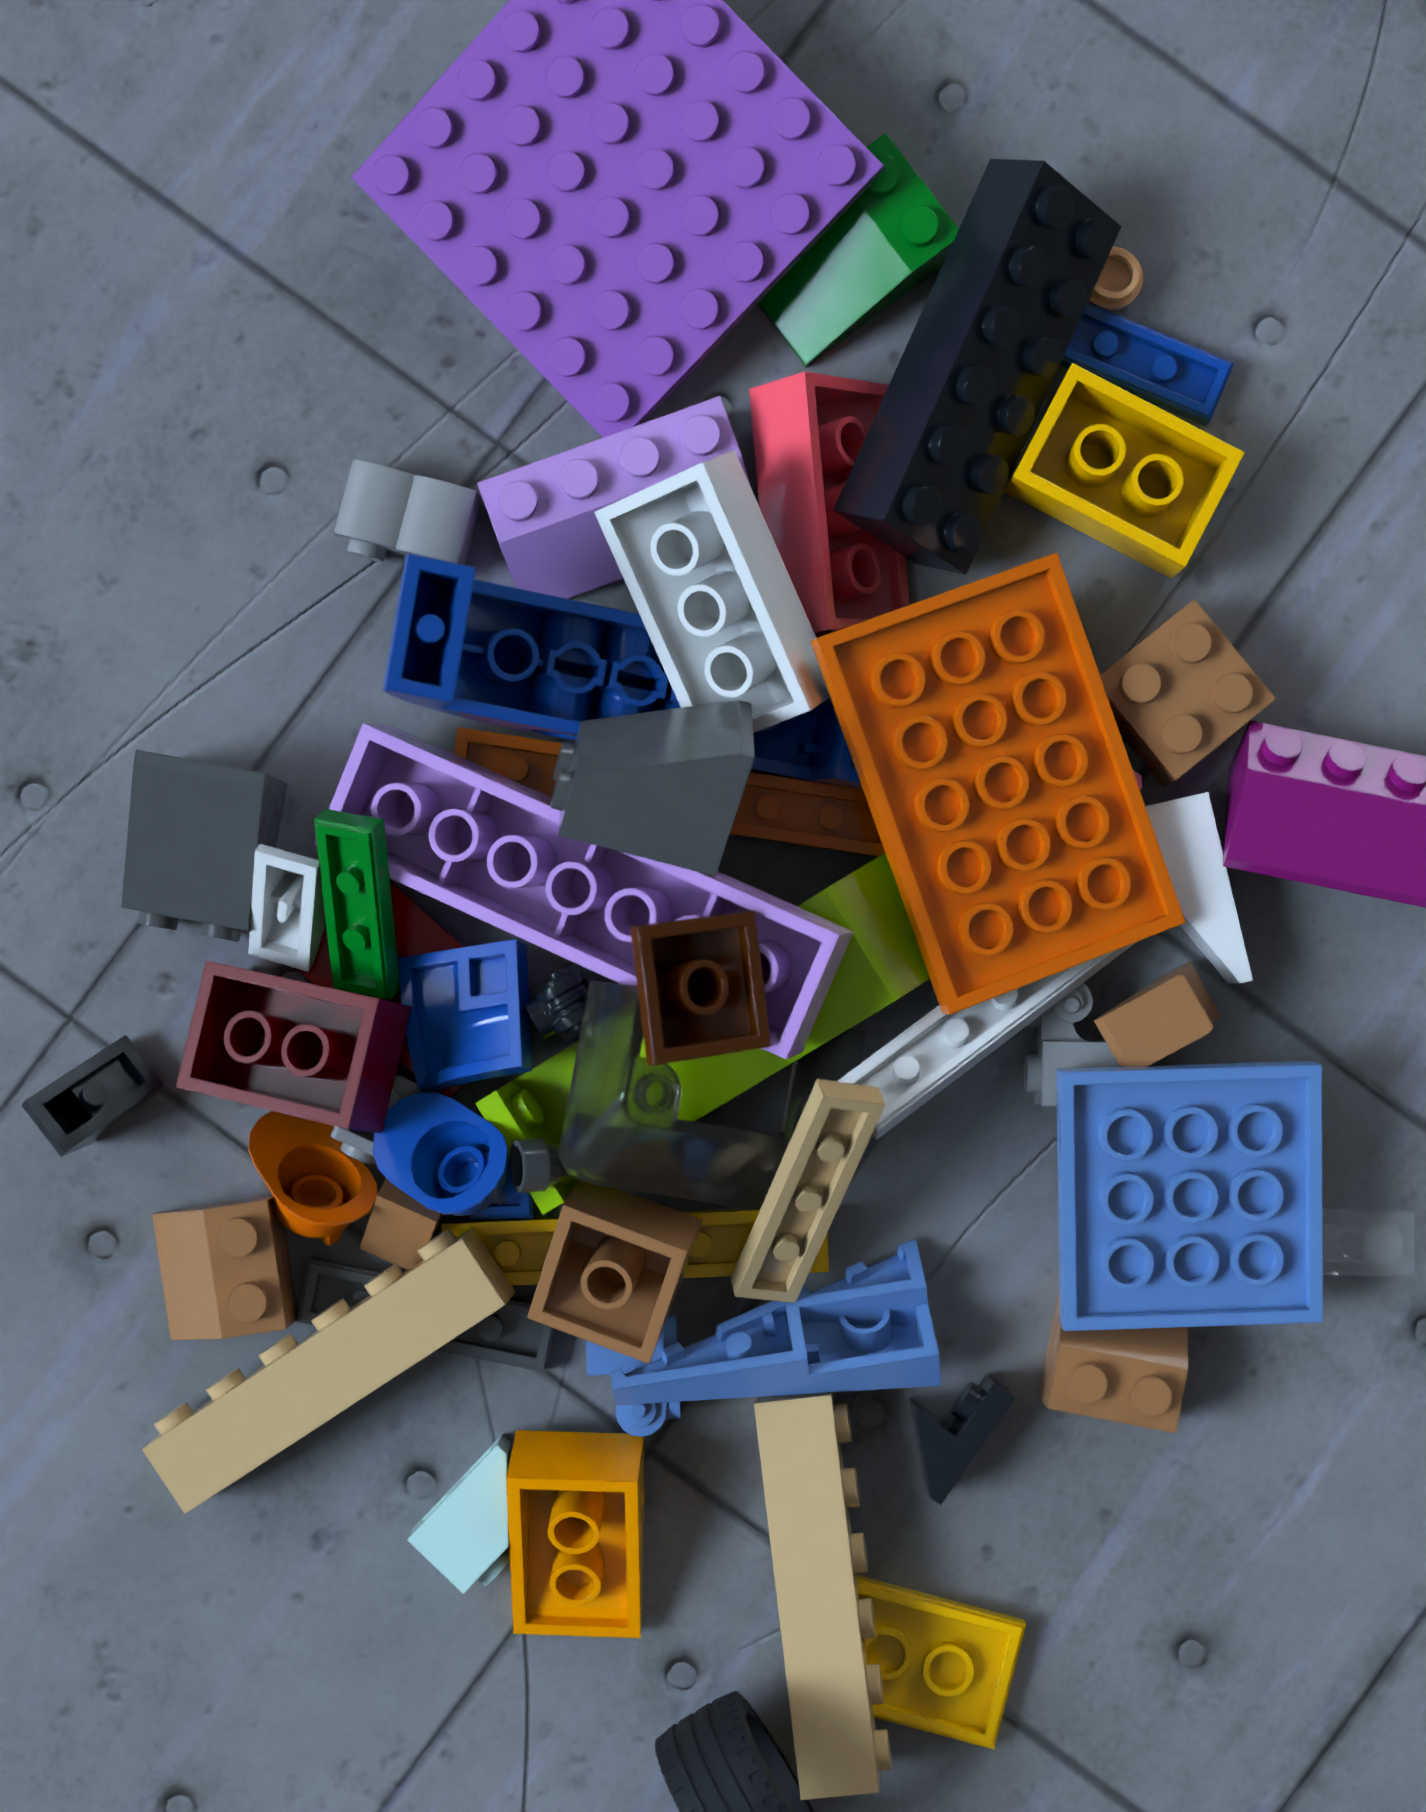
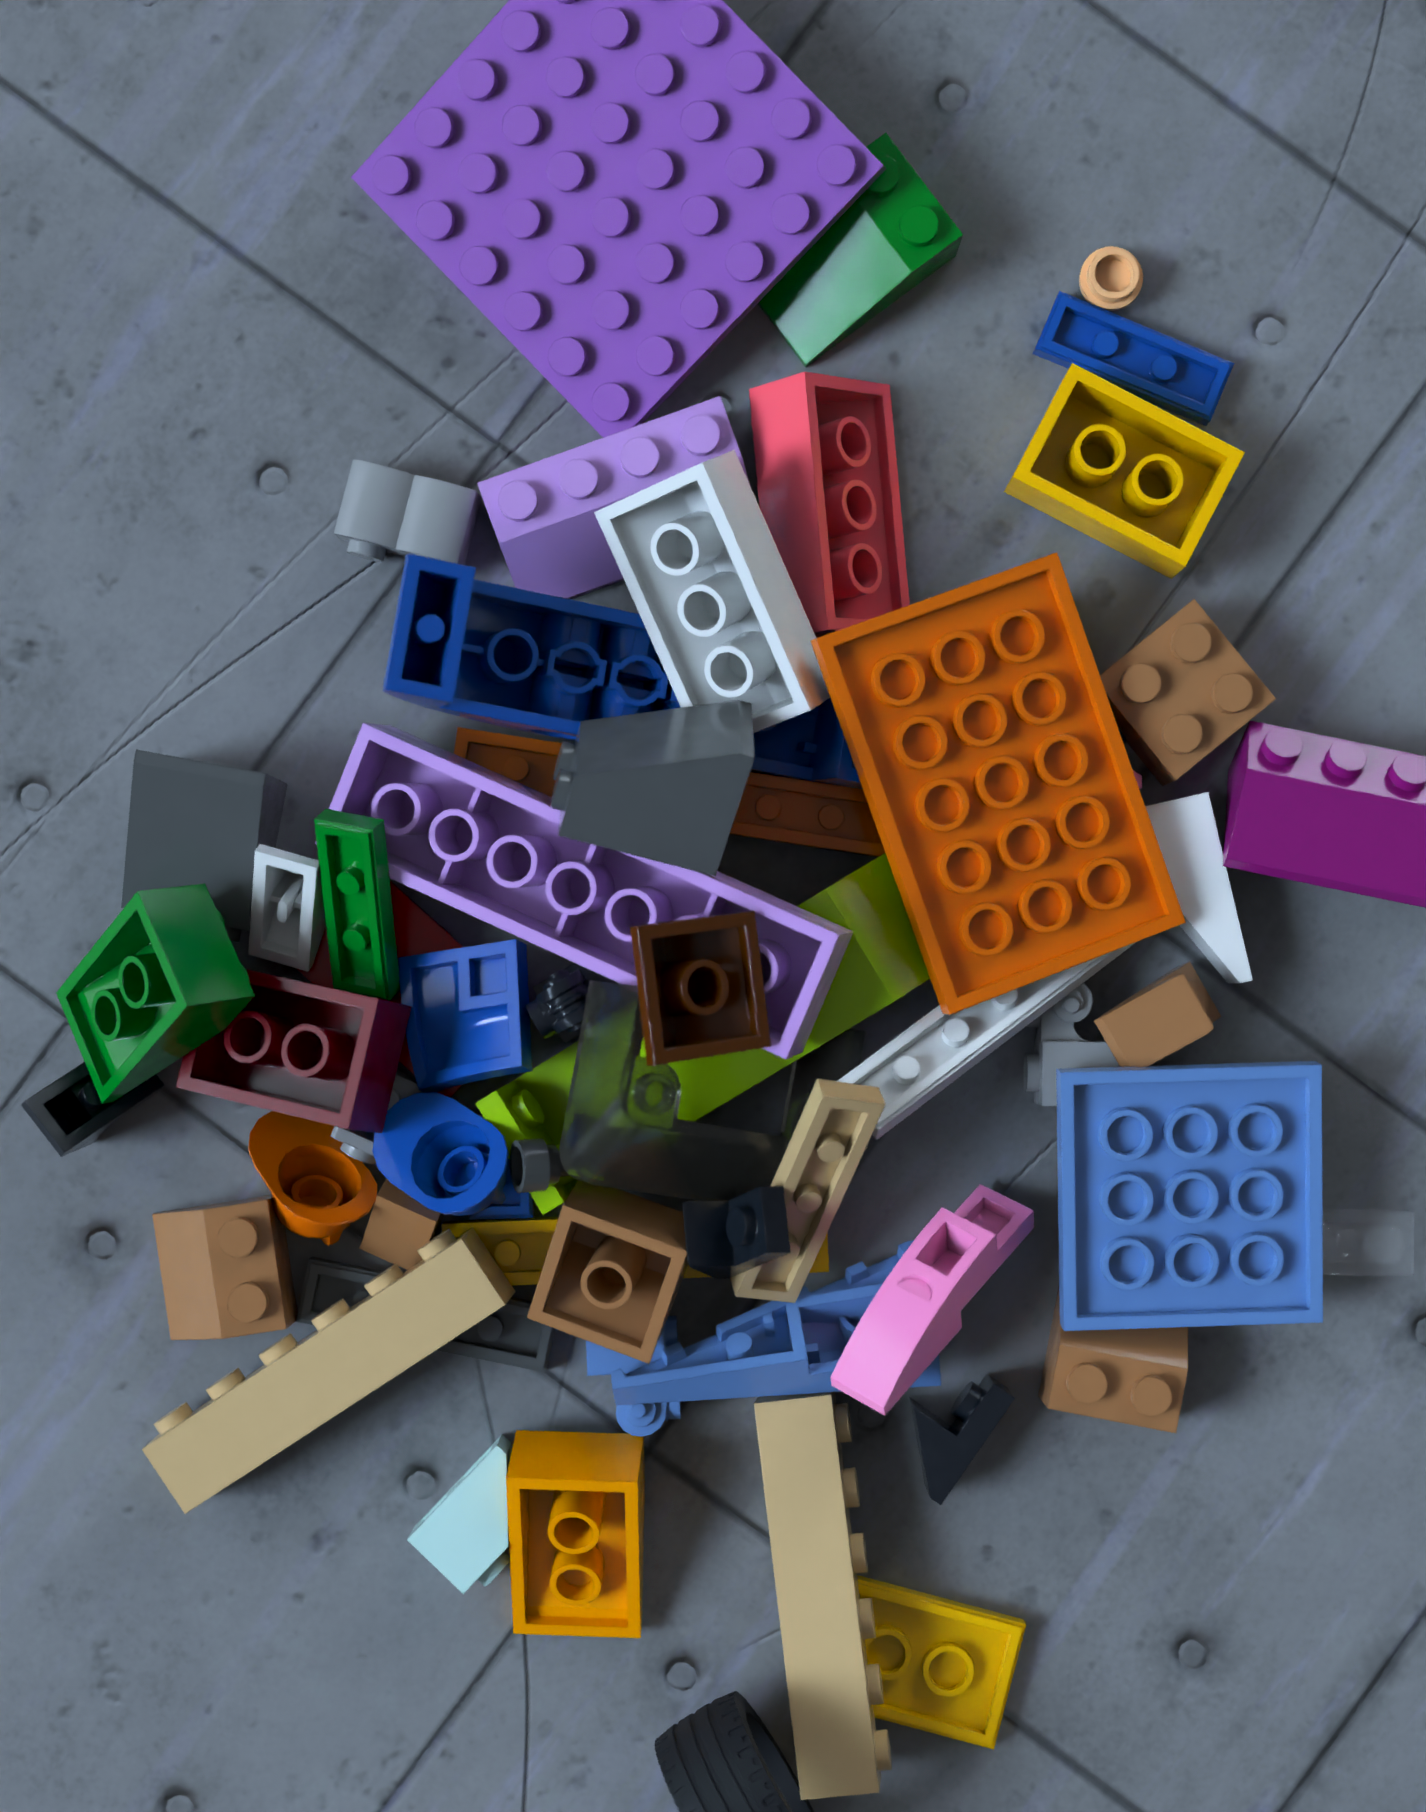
(153, 987): none -> green slope
(736, 1233): none -> black slope
(924, 1296): none -> bright pink slope
(978, 365): black brick -> none

